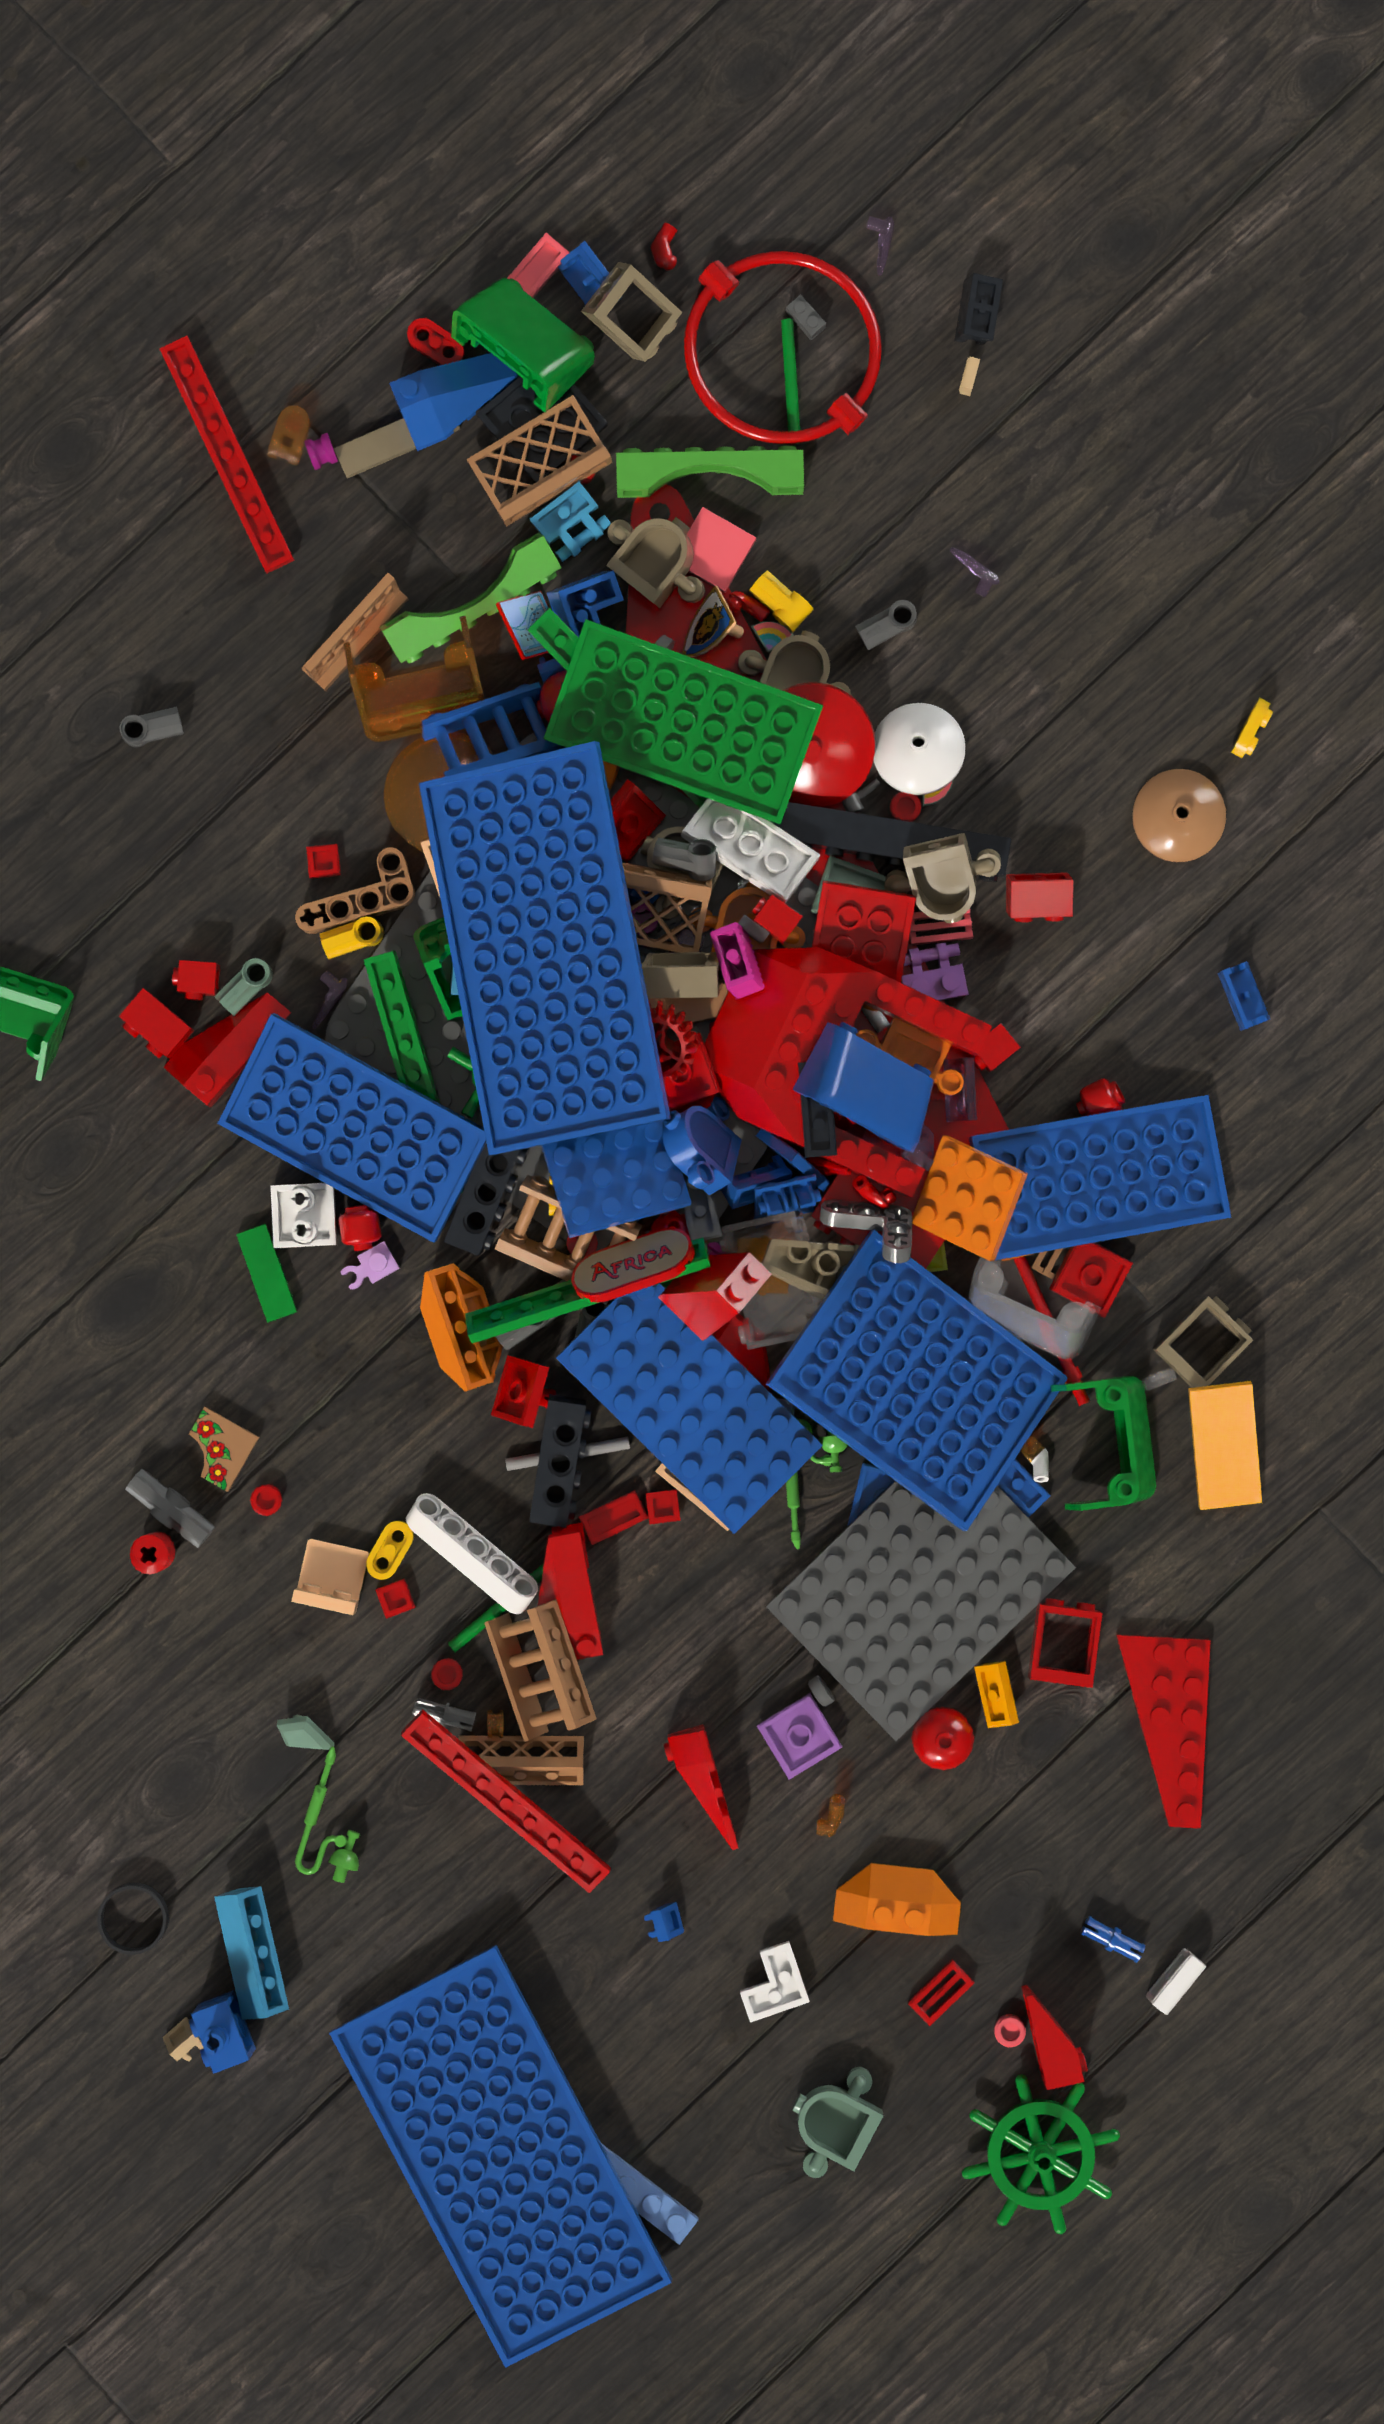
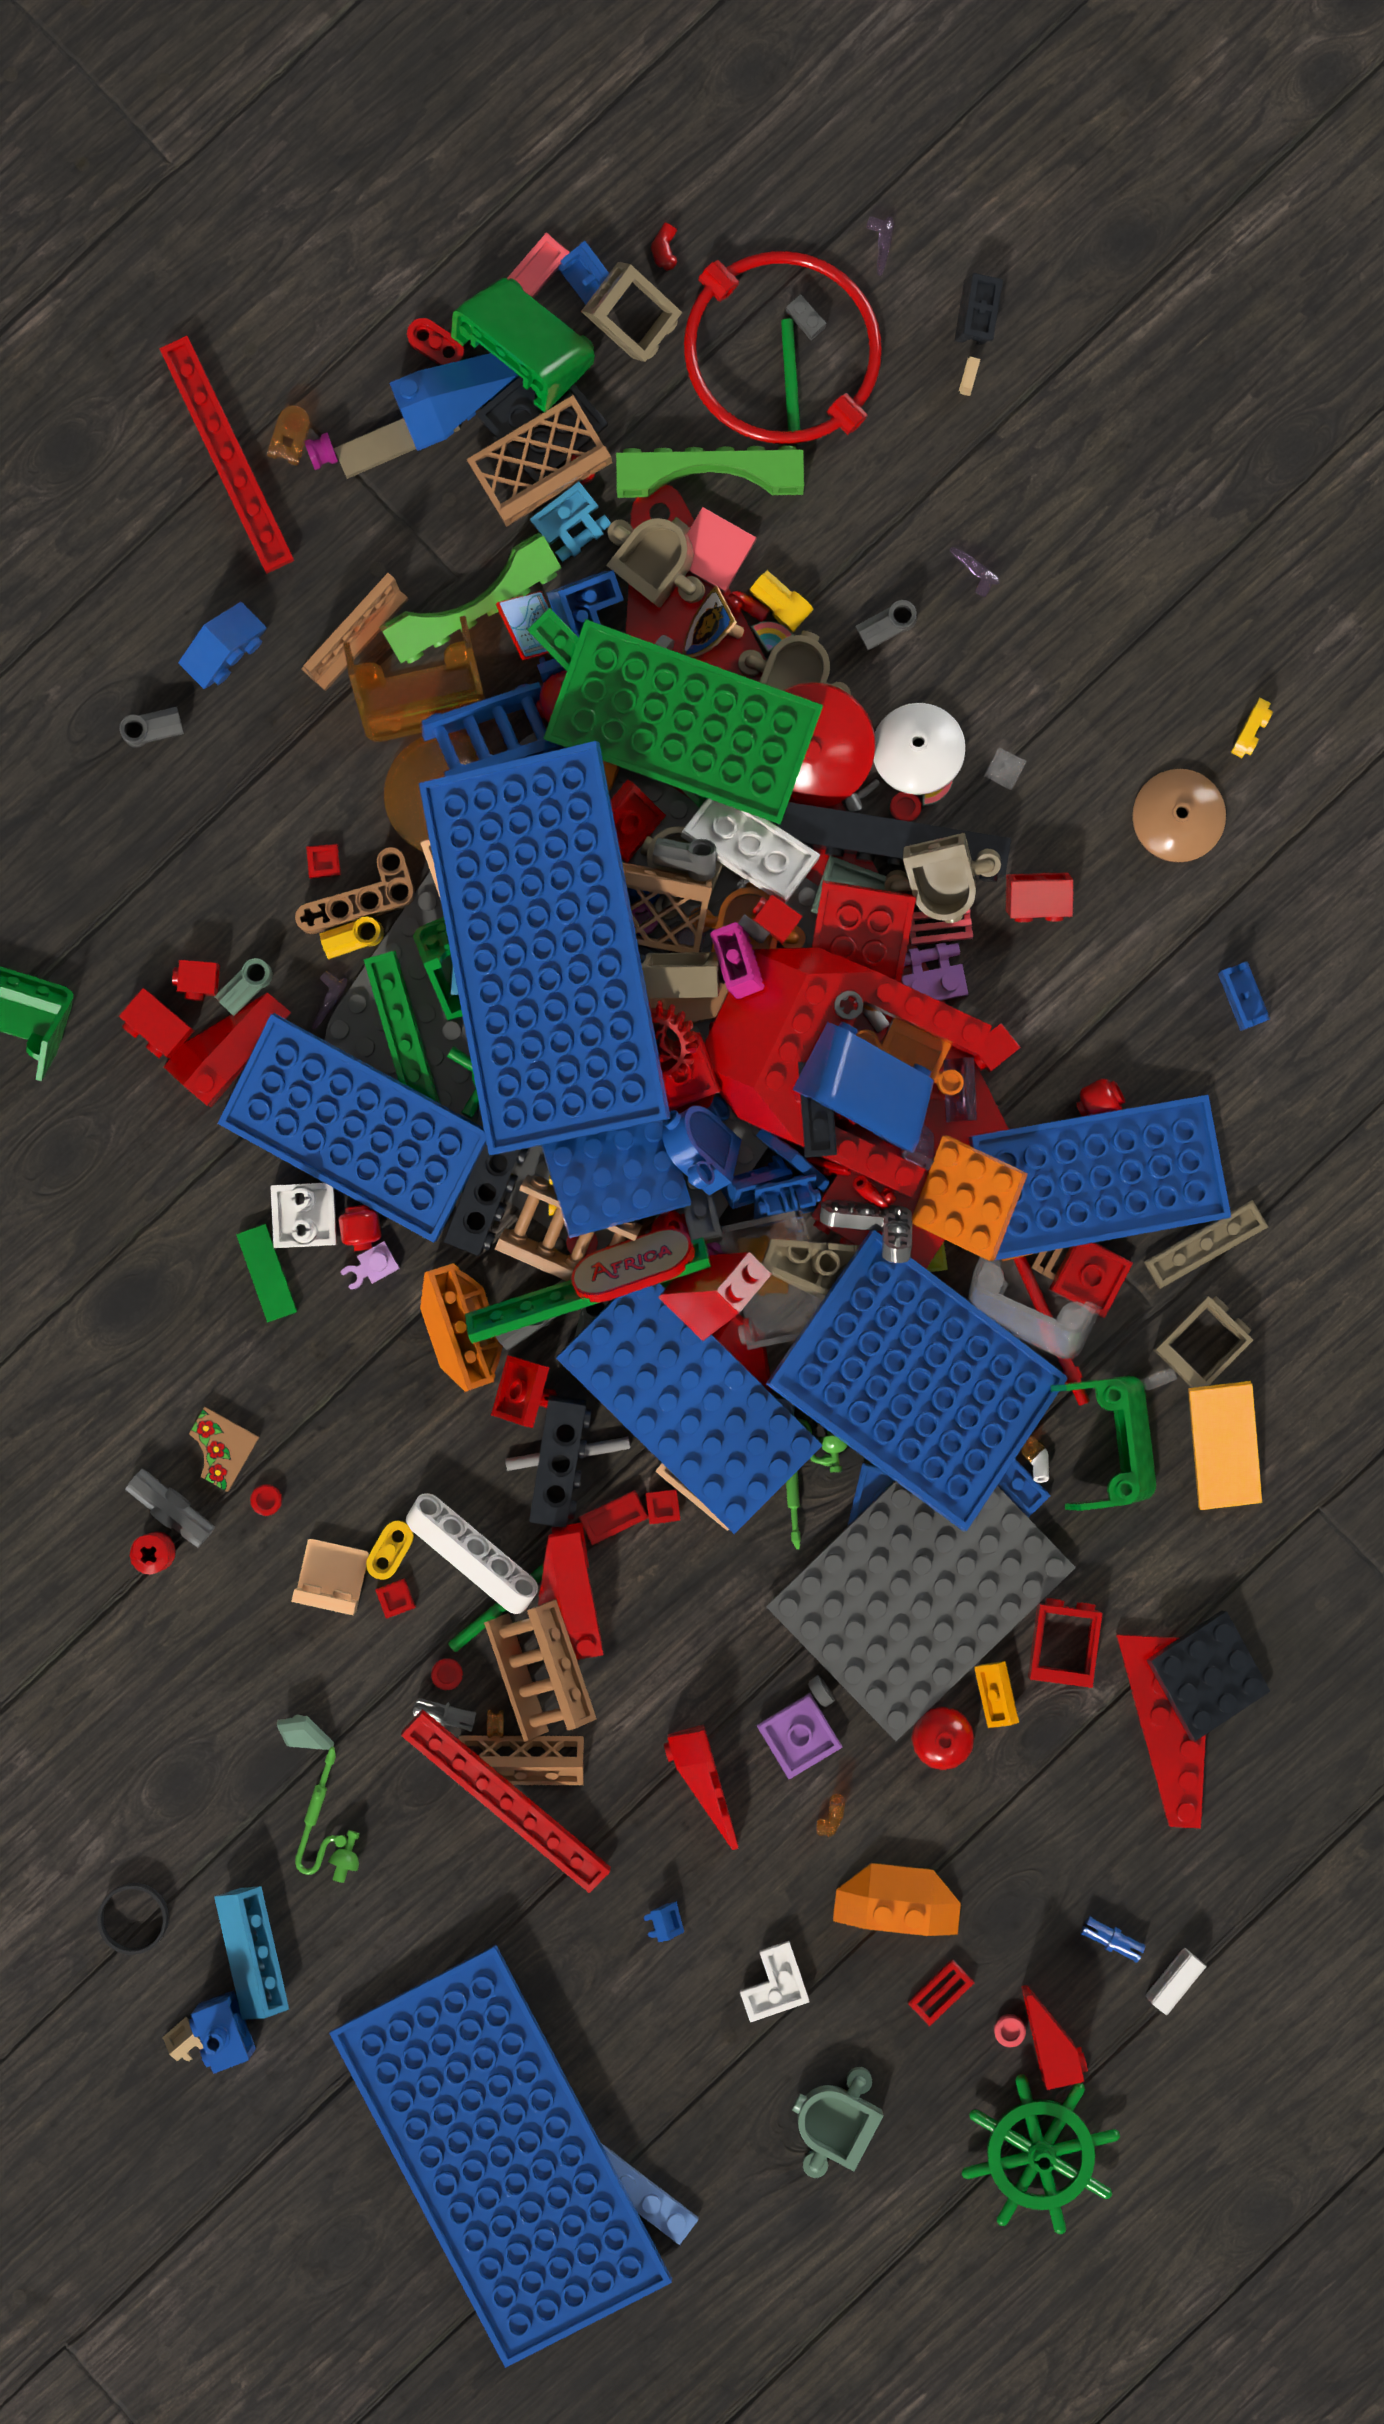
(222, 645): none -> blue brick
(853, 1013): none -> dark grey bush
(1005, 768): none -> clear tile
(1205, 1244): none -> dark tan tile
(1208, 1675): none -> black plate

